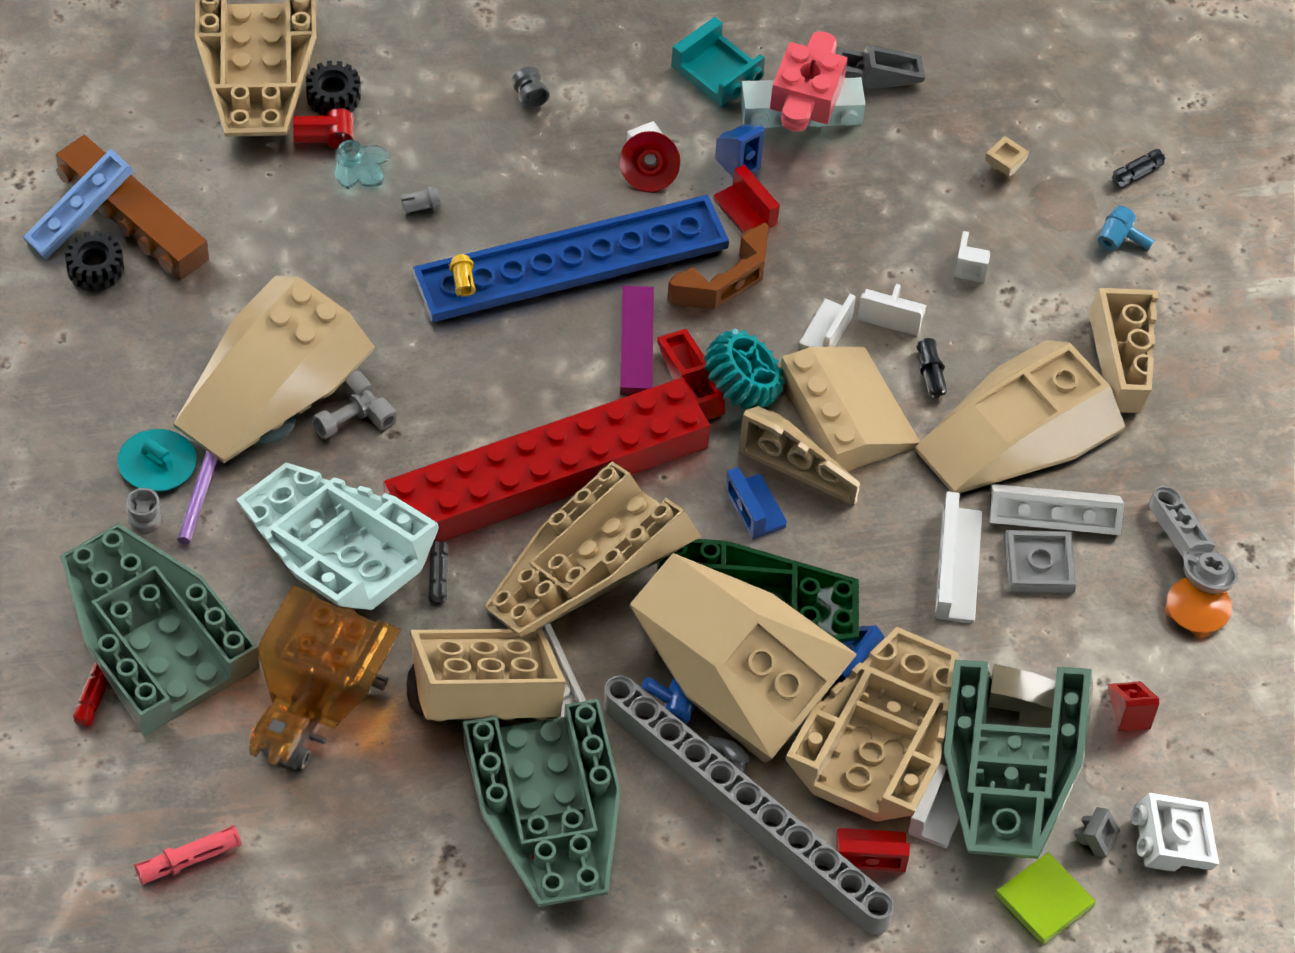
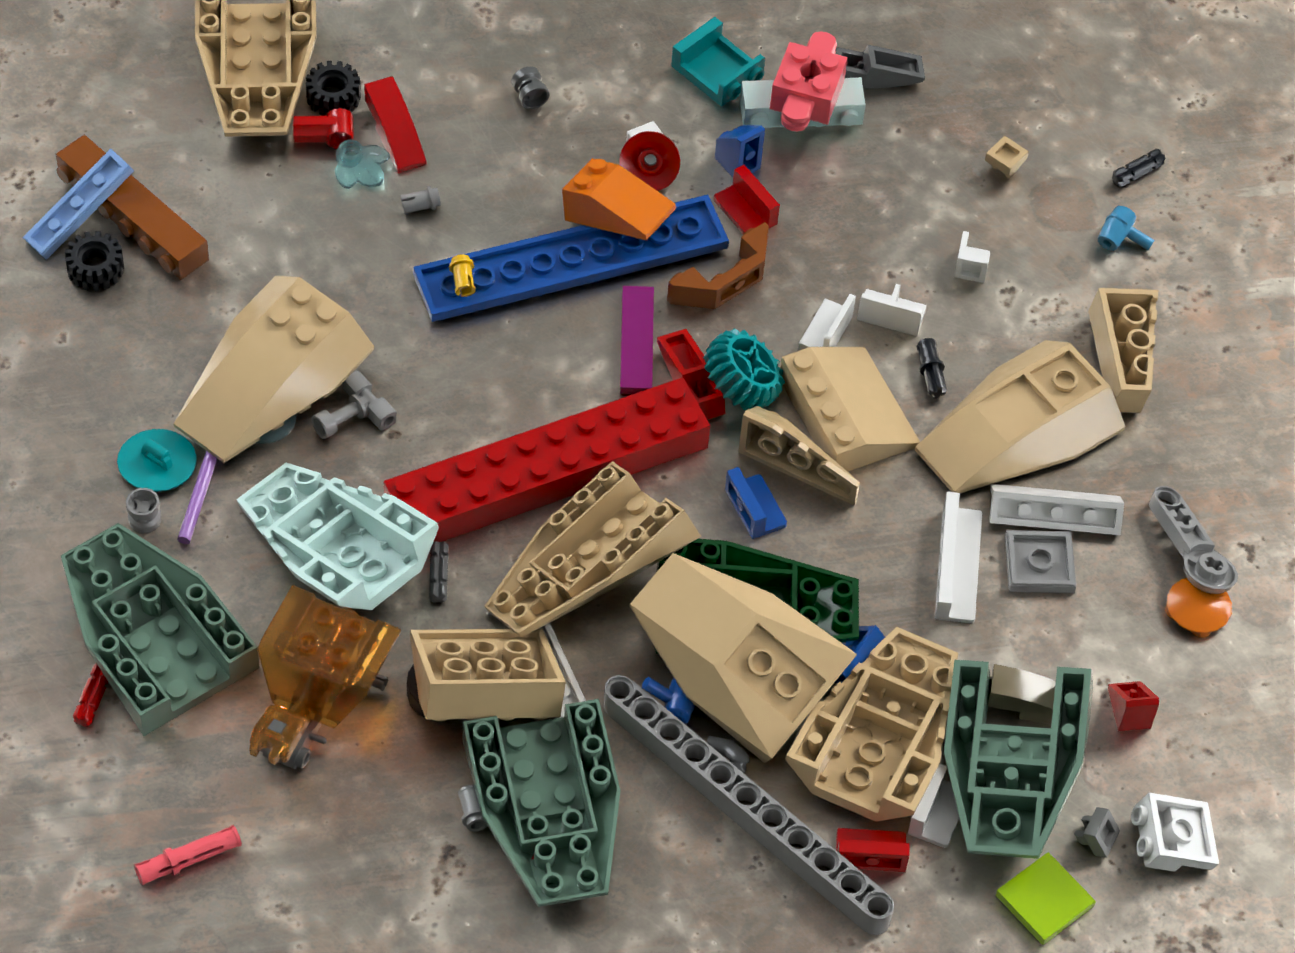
(394, 124): none -> red slope
(472, 814): none -> light grey pin
(614, 201): none -> orange slope

